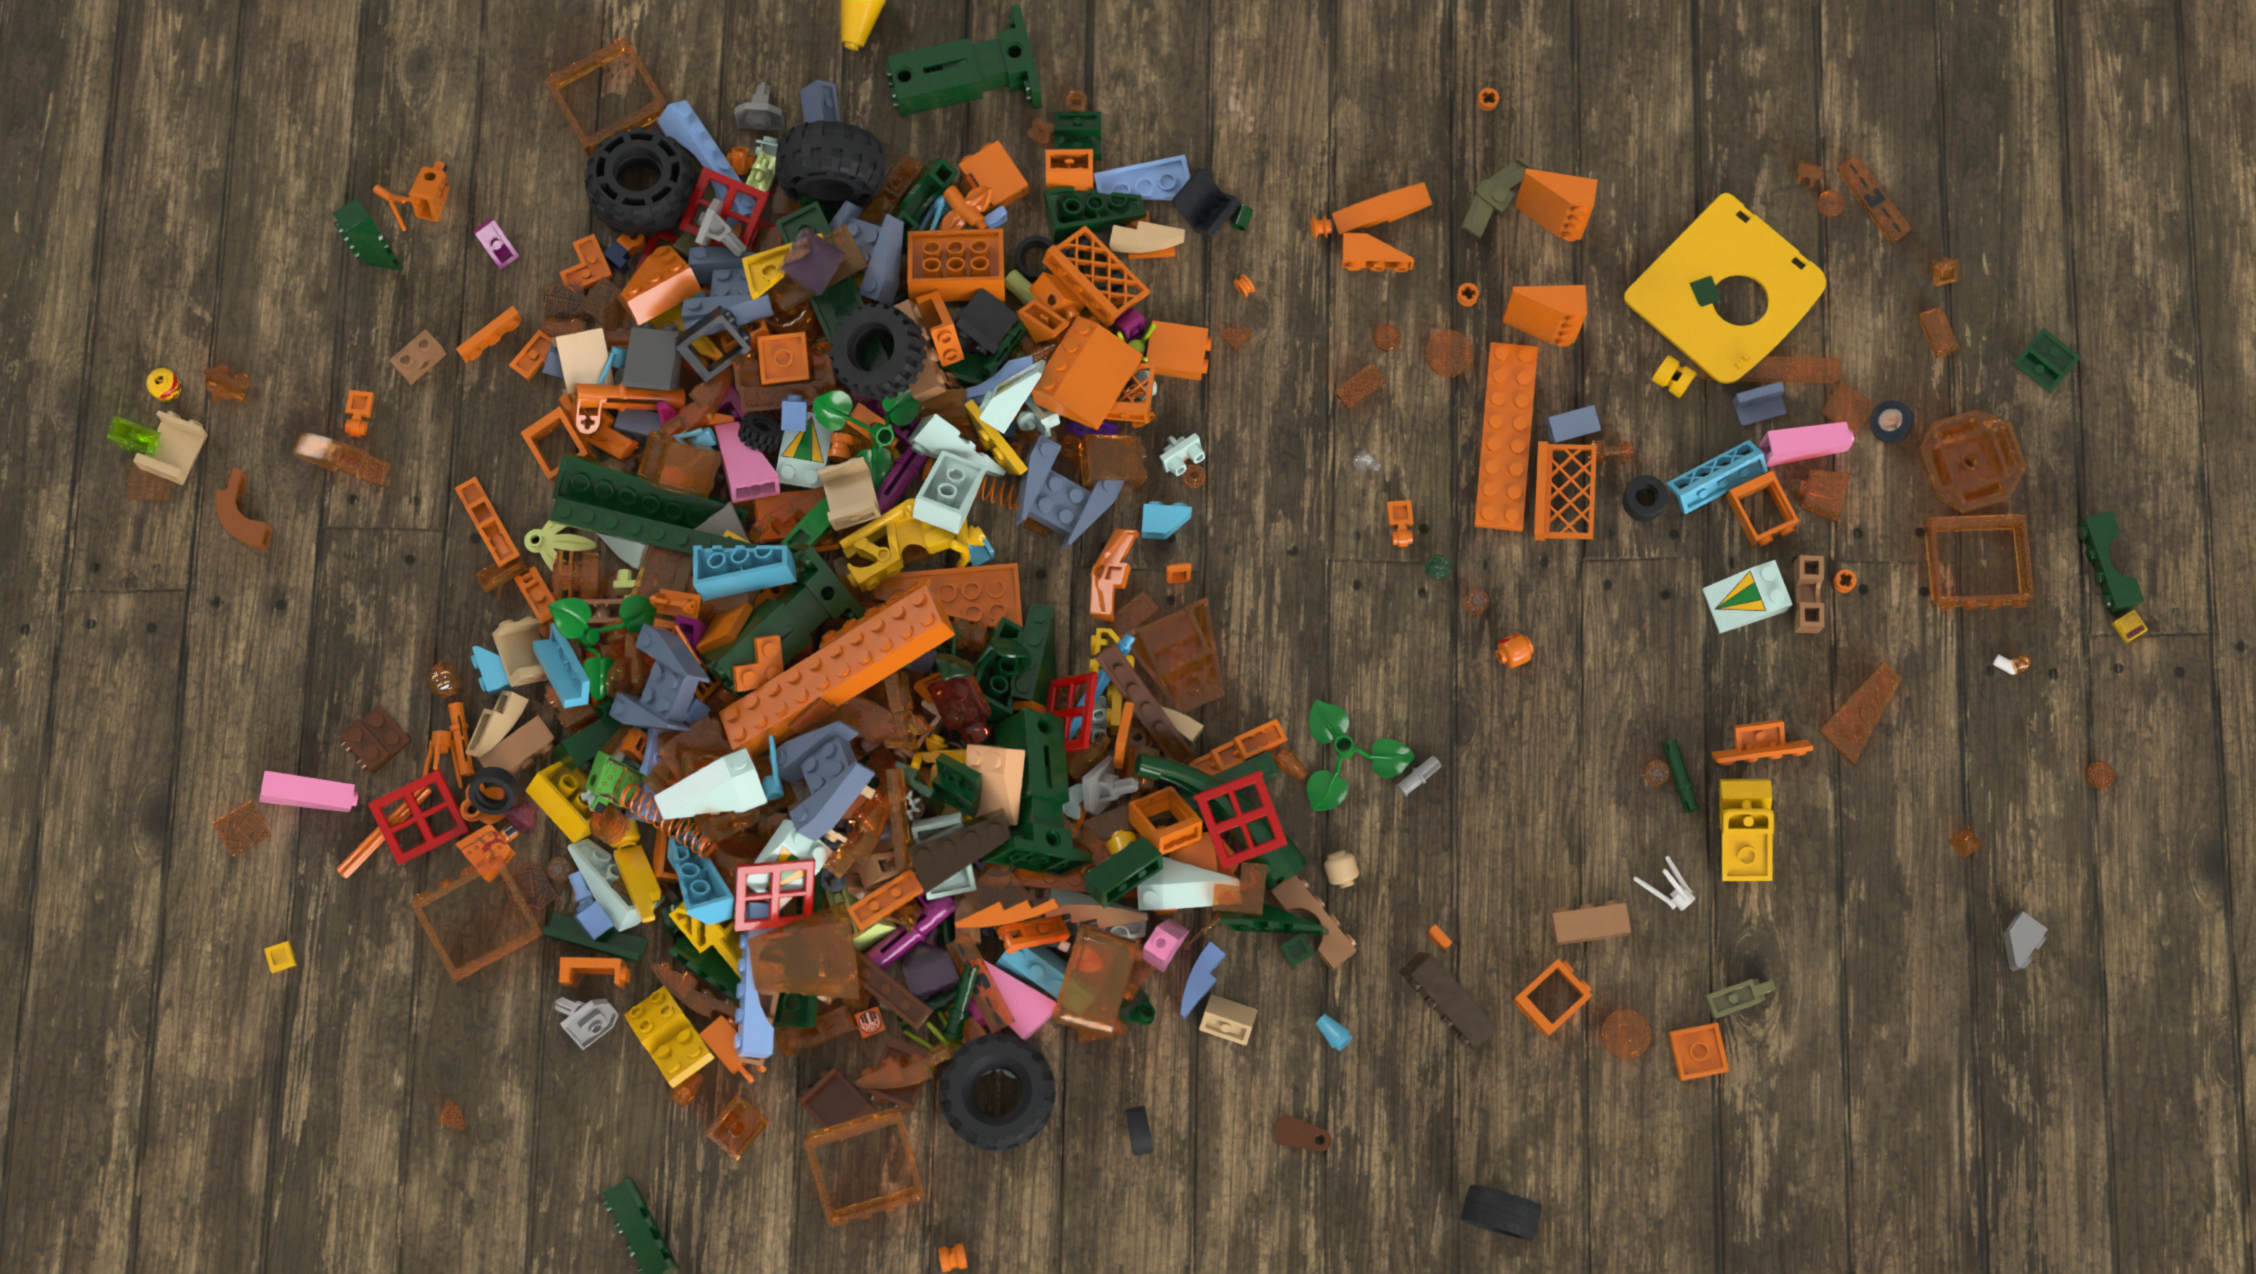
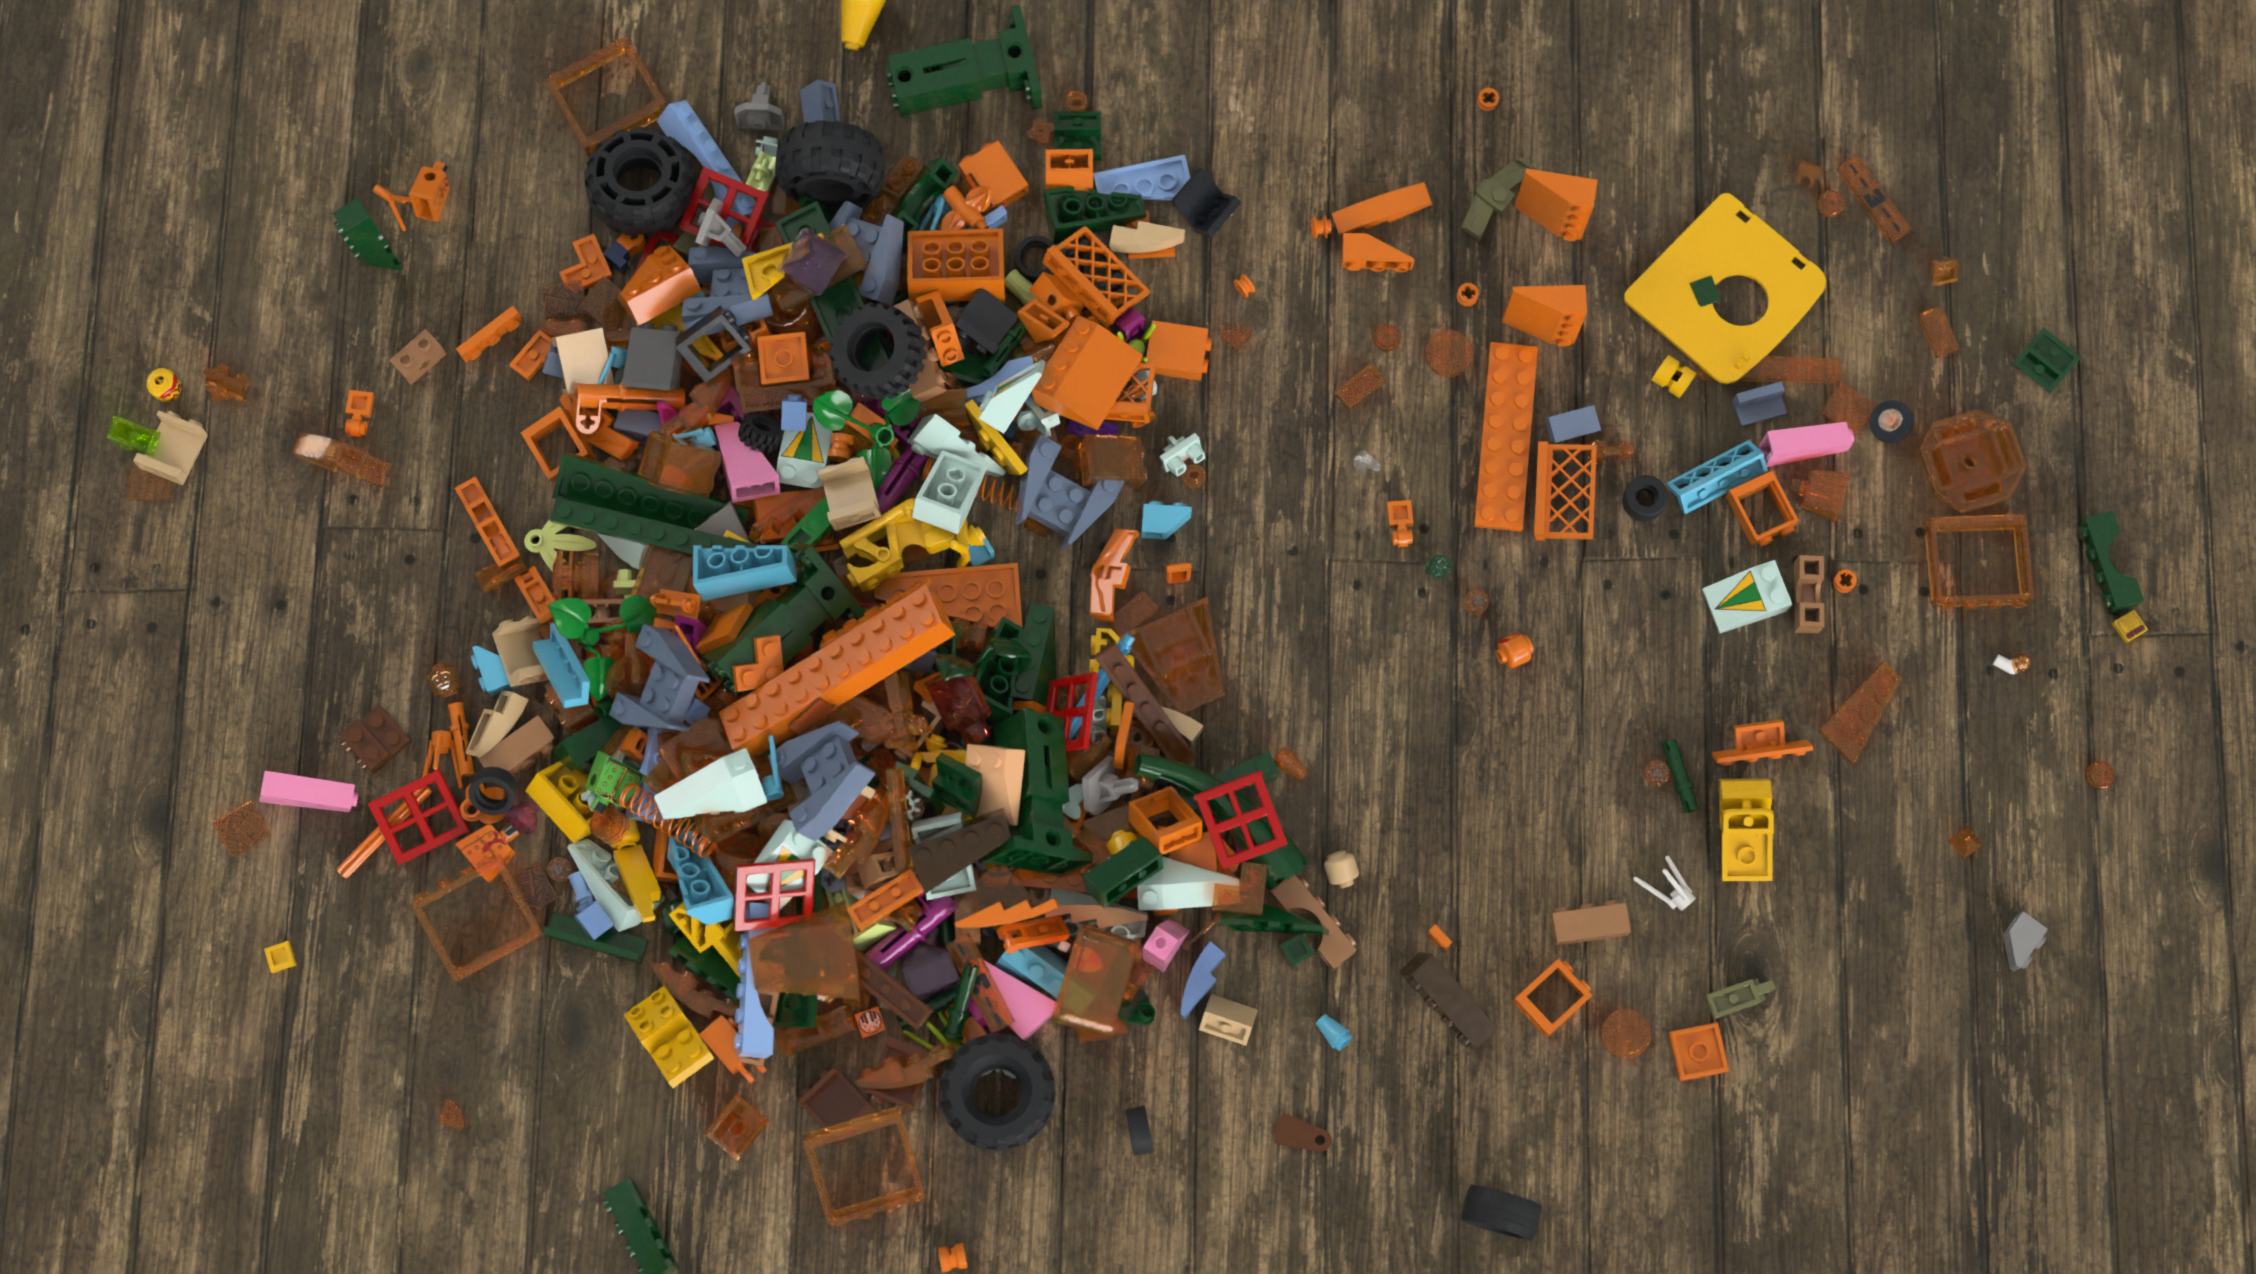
(228, 507): dark orange arch -> none
(495, 243): slope -> none
(572, 966): orange panel -> none
(588, 1020): light grey piece -> none
(687, 1089): clear orange cone -> none
(741, 160): orange gear -> none
(1241, 748): orange slope -> none
(1242, 217): dark green hinge -> none
(1330, 723): green plant -> none
(1418, 776): light grey axle -> none

